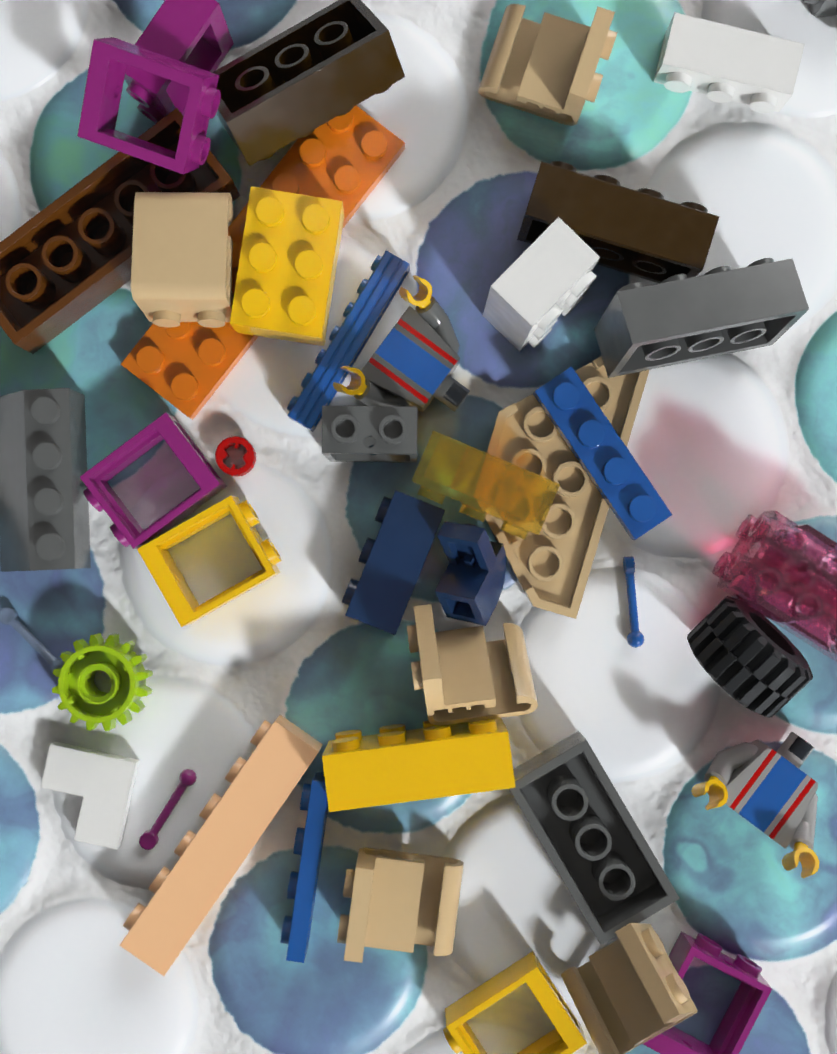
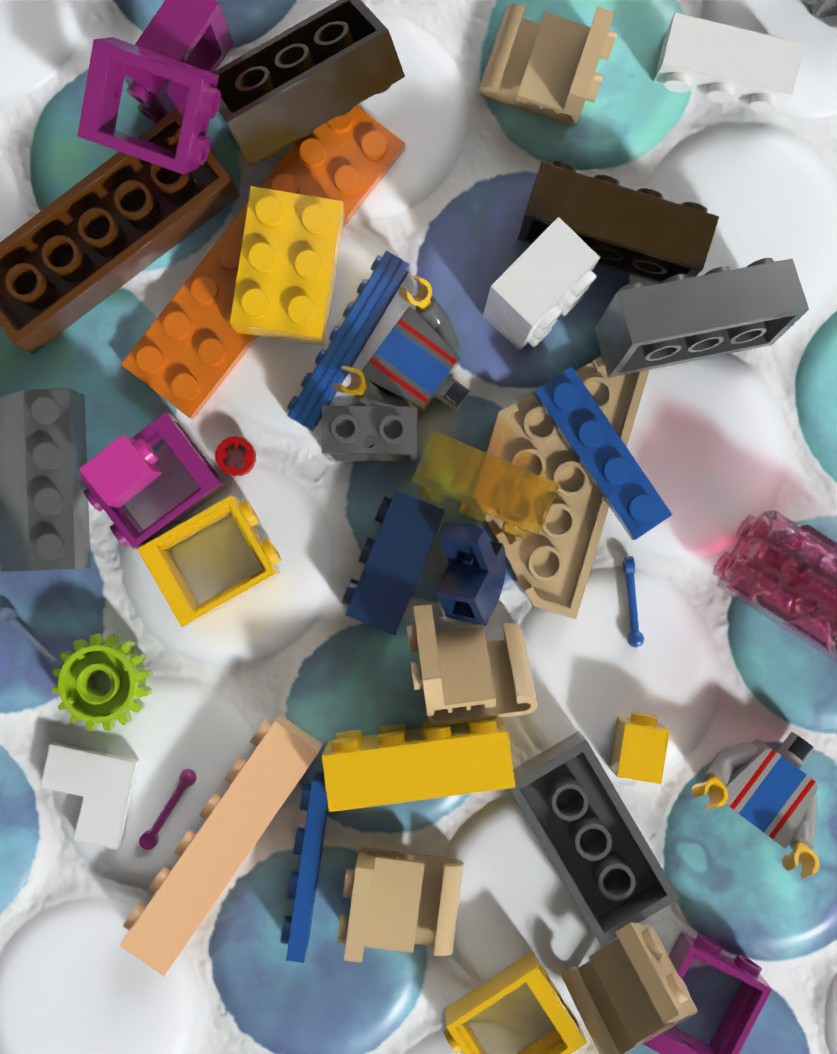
(121, 470): none -> dark pink brick
(182, 257): tan piece -> none
(639, 748): none -> yellow brick
(749, 657): black tyre -> none

